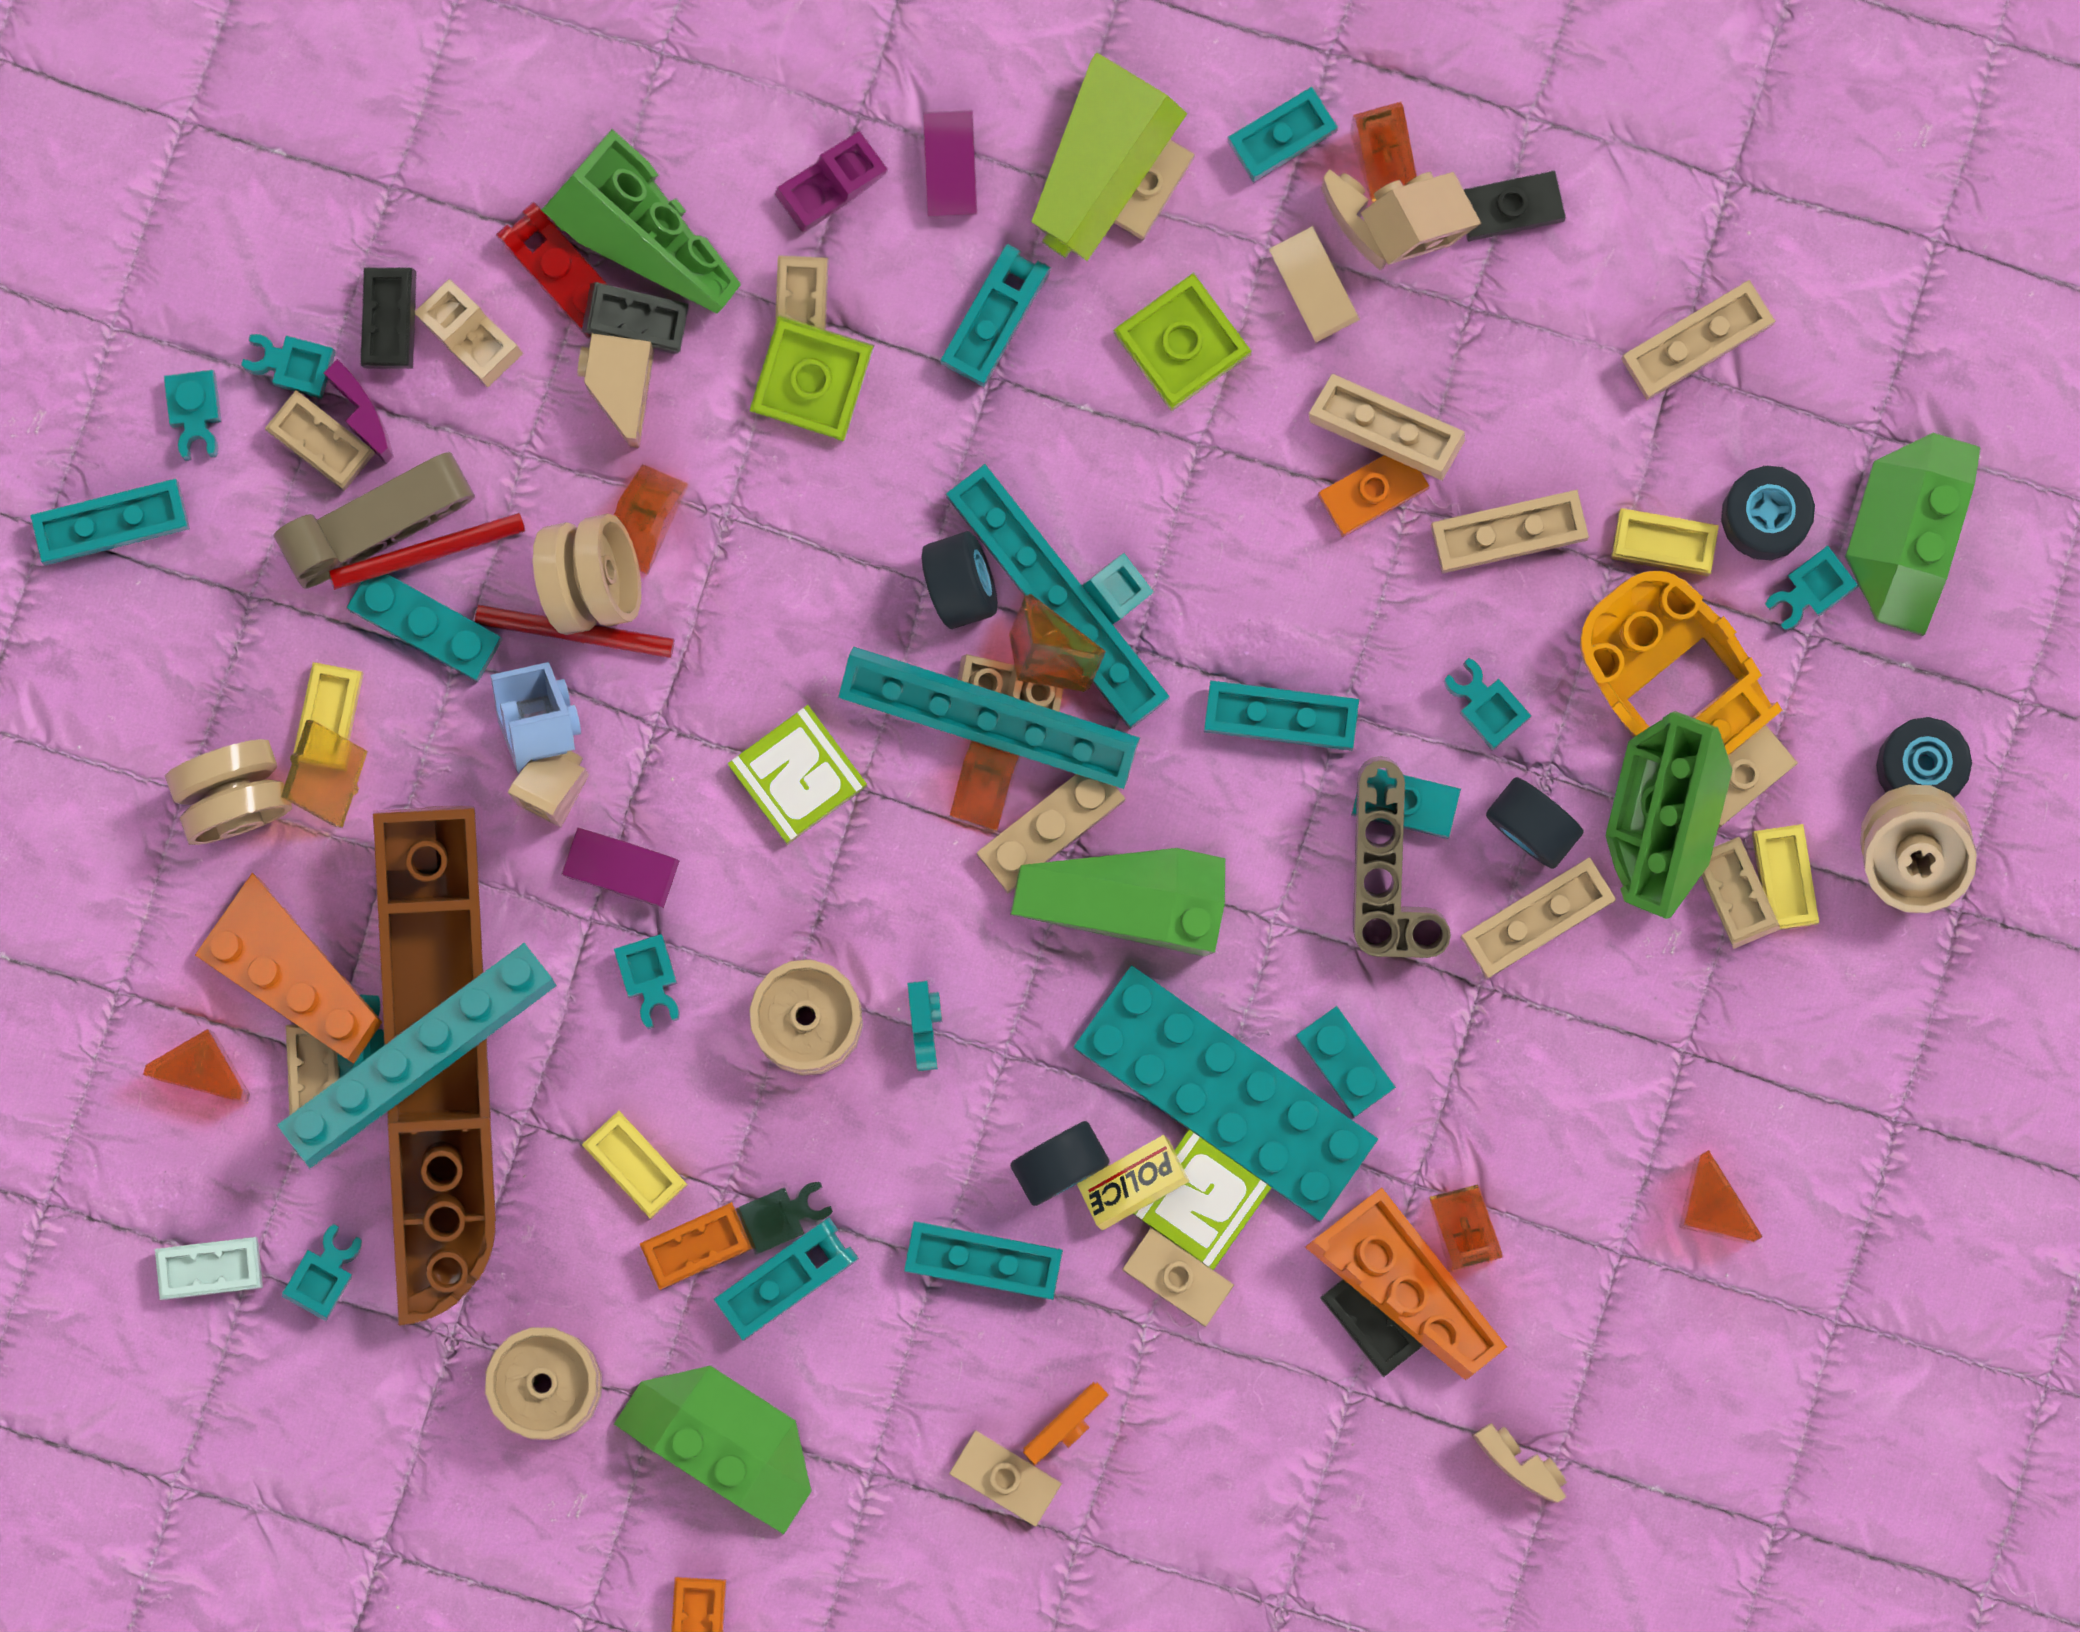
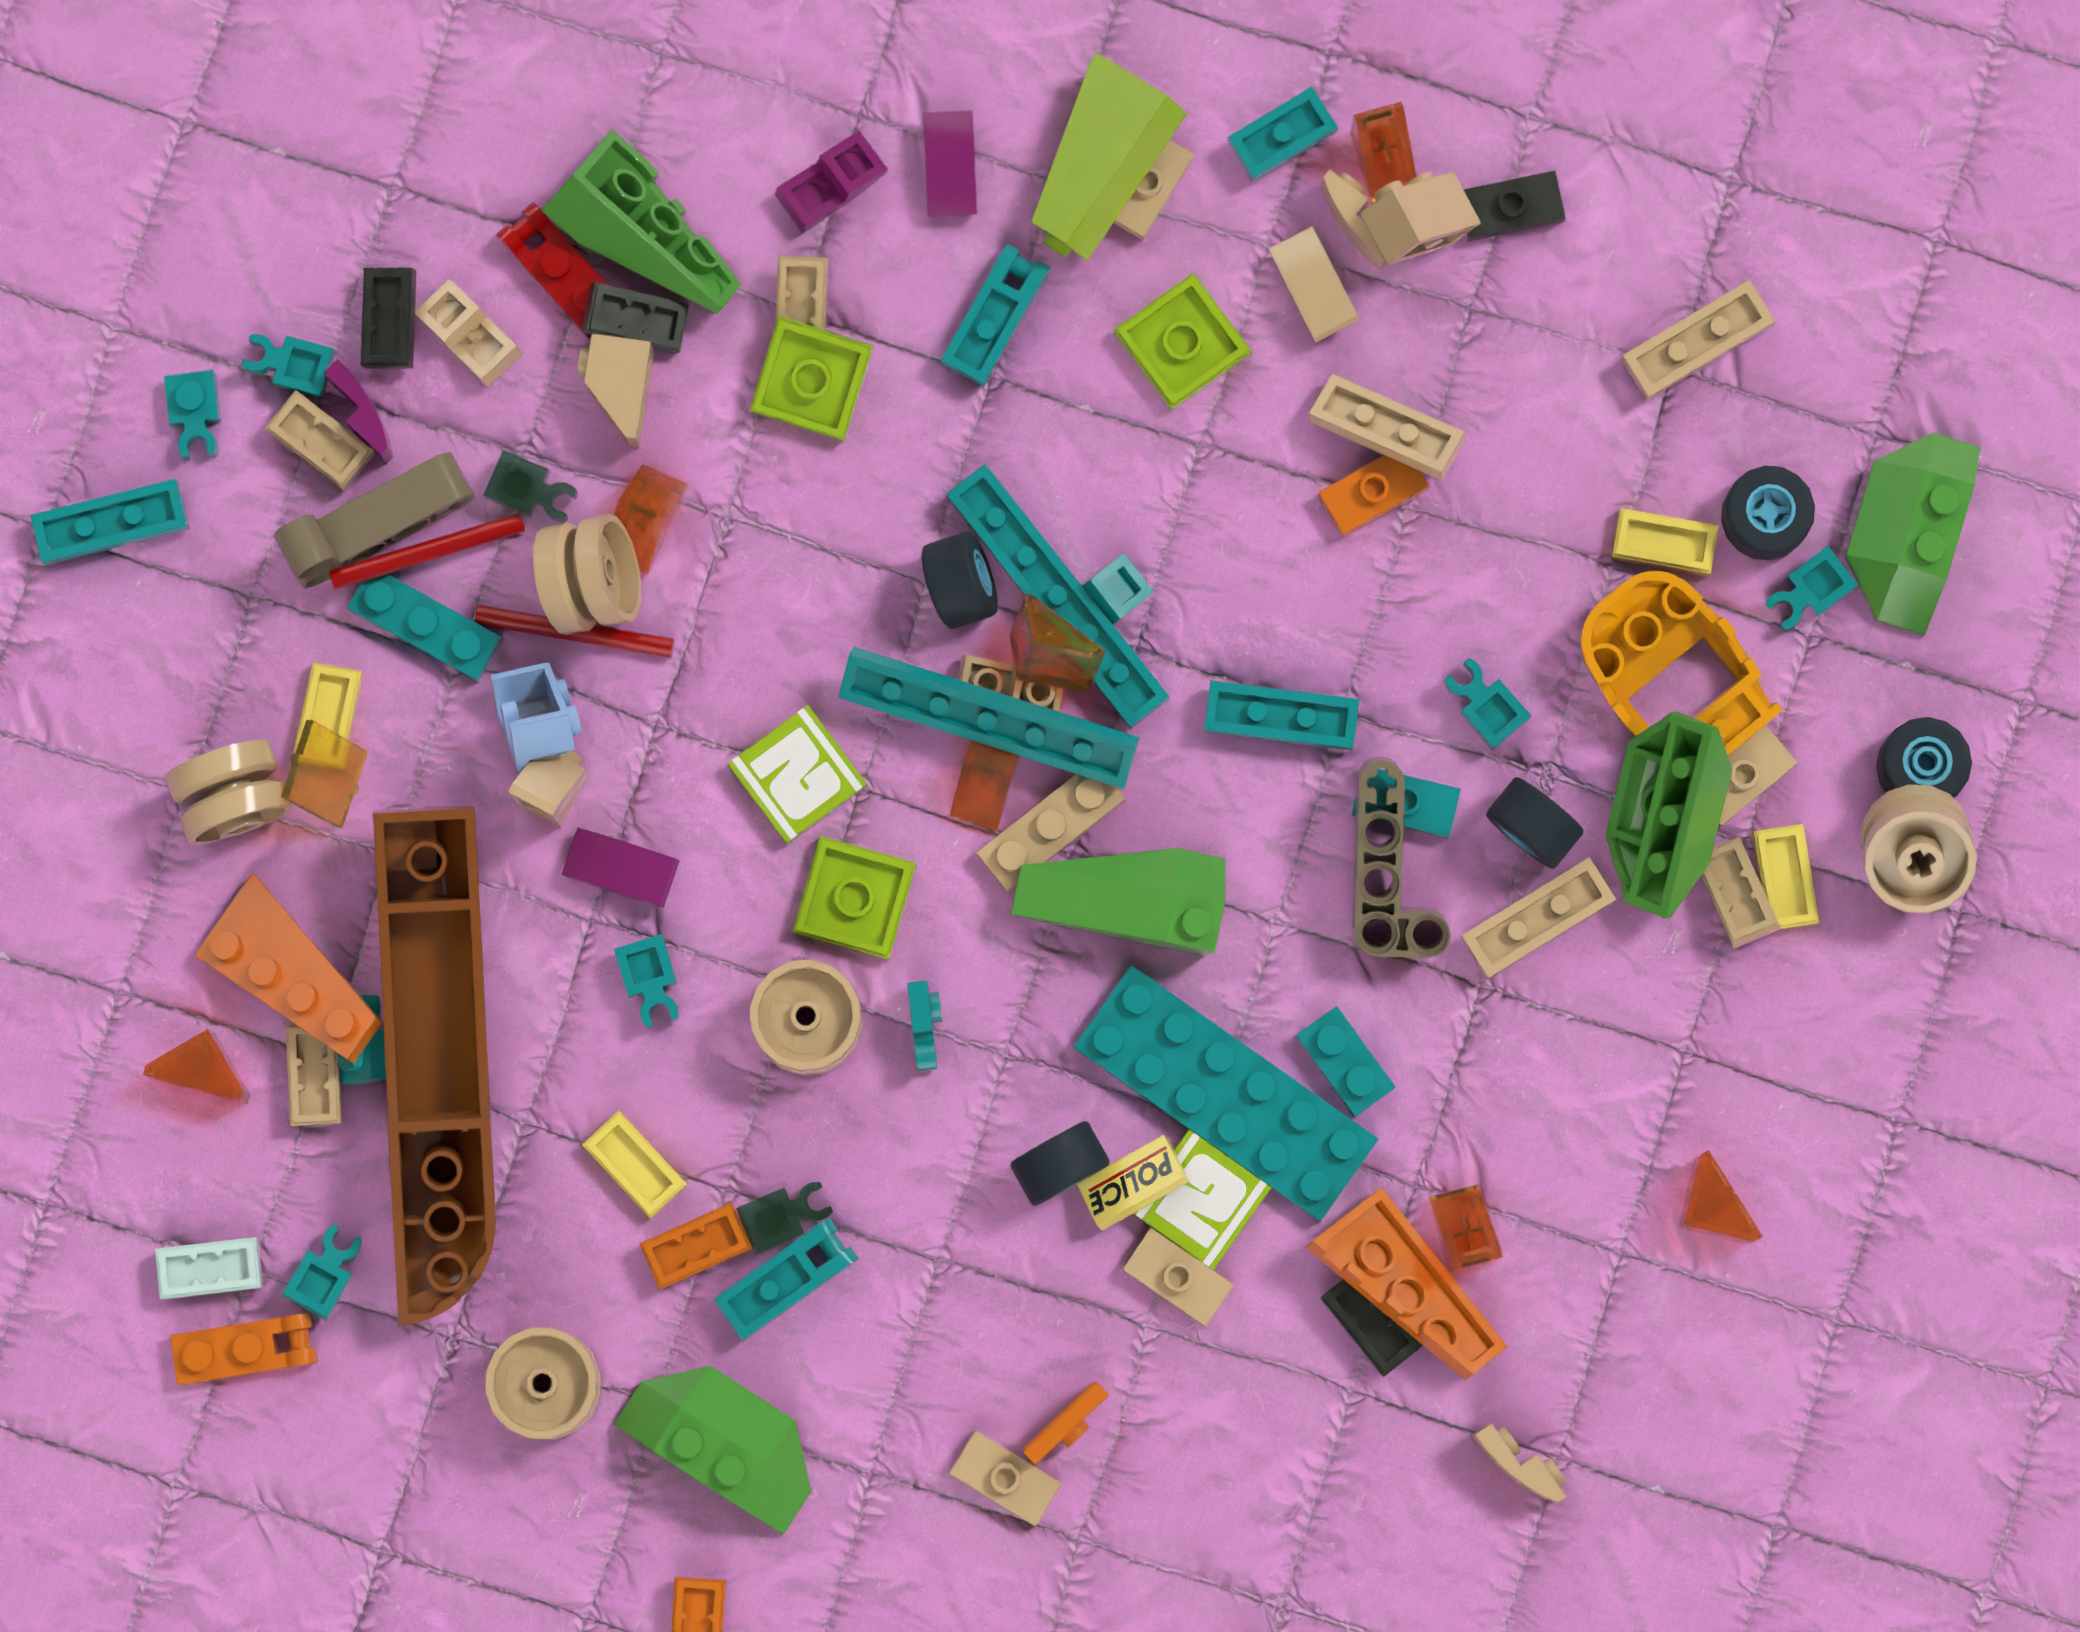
(241, 1349): none -> orange plate
(416, 1055): teal plate -> none
(523, 485): none -> clear green plate
(854, 898): none -> lime tile
(983, 1260): teal plate -> none
(1509, 531): tan plate -> none

